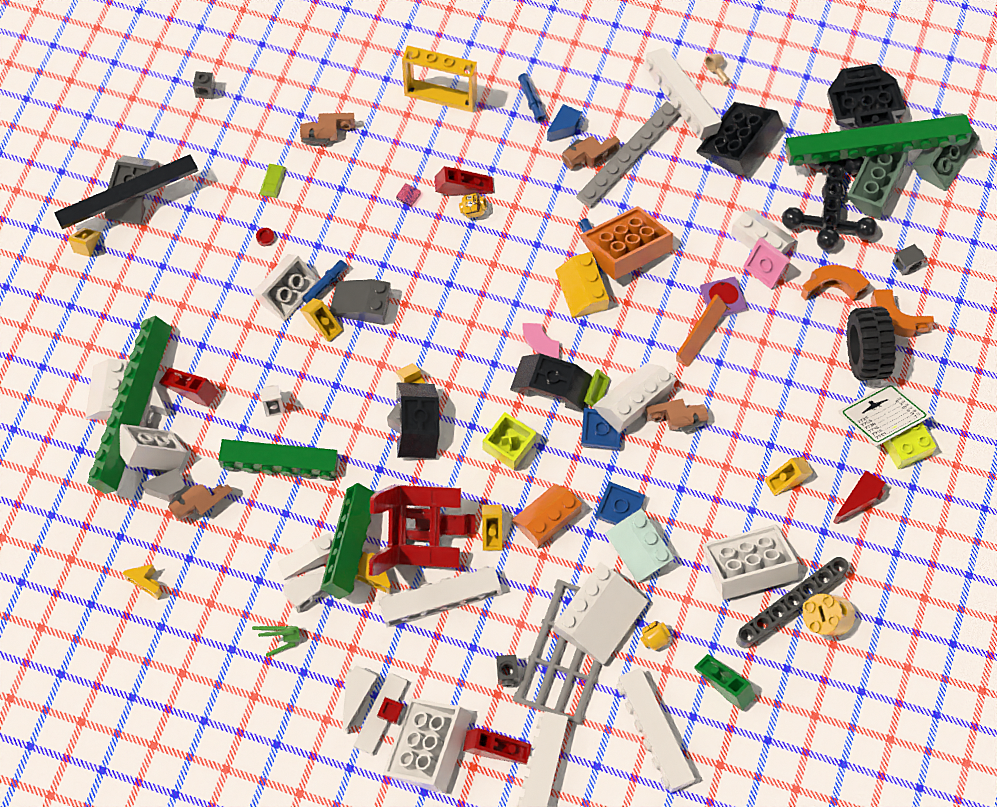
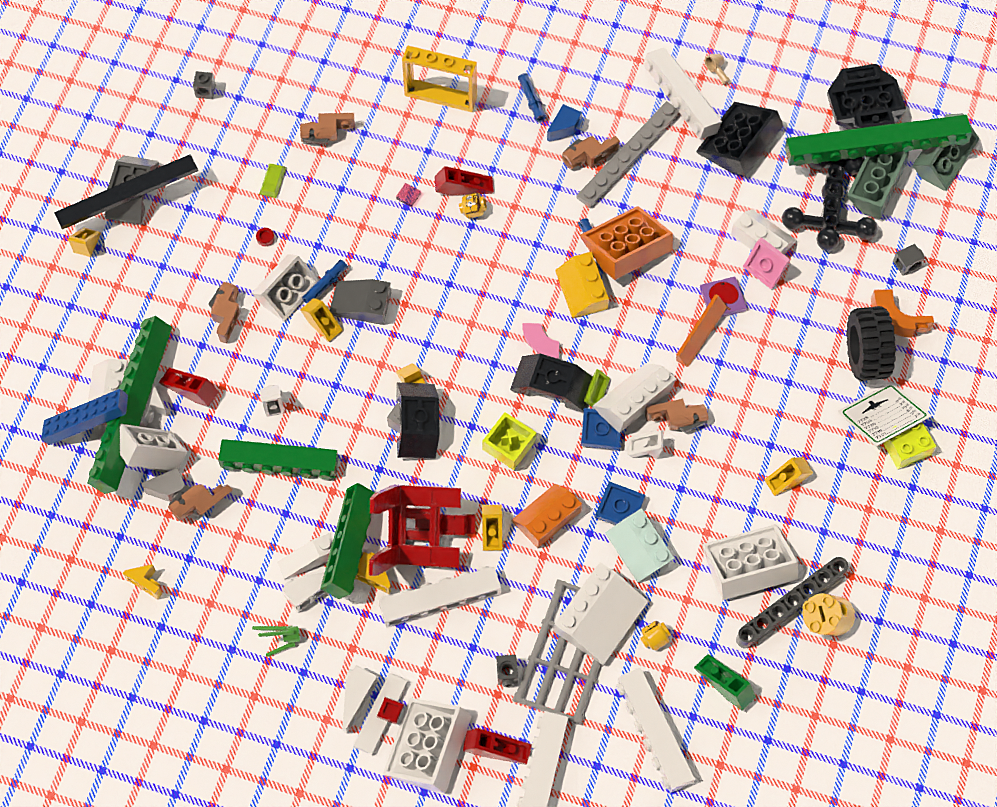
(84, 417): none -> blue piece
(225, 310): none -> nougat plate
(647, 443): none -> white slope
(836, 276): orange arch -> none
(862, 496): red slope -> none

